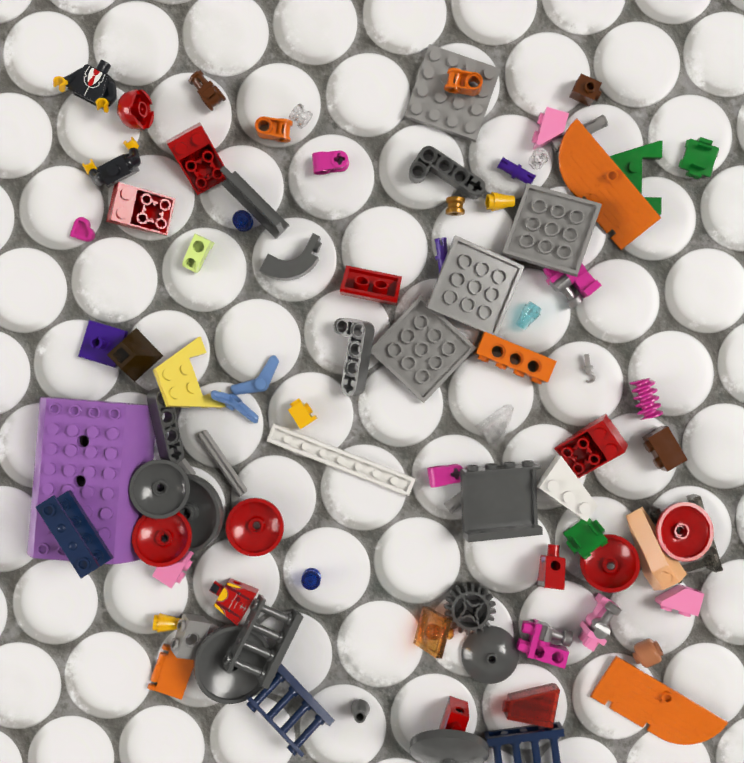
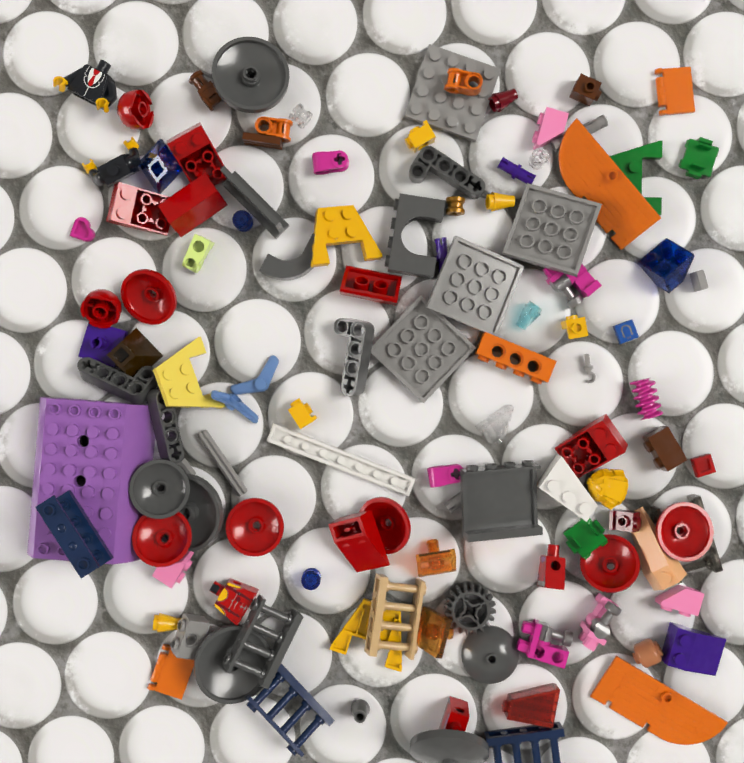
(94, 371): none -> dark grey beam
(101, 308): none -> red cylinder
(142, 302): none -> red dish
(160, 166): none -> clear blue slope
(192, 205): none -> red slope
(248, 59): none -> dark grey dish
(262, 140): none -> reddish brown tile
(338, 227): none -> yellow wing
(358, 625): none -> yellow wing
(359, 541): none -> red slope
(377, 624): none -> tan fence
(393, 535): none -> red dish
(410, 209): none -> dark grey arch
(420, 137): none -> yellow brick
(435, 560): none -> clear orange tile
(501, 100): none -> dark red cone
(575, 327): none -> yellow bracket
(608, 487): none -> yellow helmet
(618, 517): none -> brick
(625, 331): none -> blue tile
(667, 264): none -> clear blue slope
(675, 90): none -> orange piece
(692, 649): none -> dark purple slope
(699, 280): none -> light grey tile
(703, 465): none -> red tile

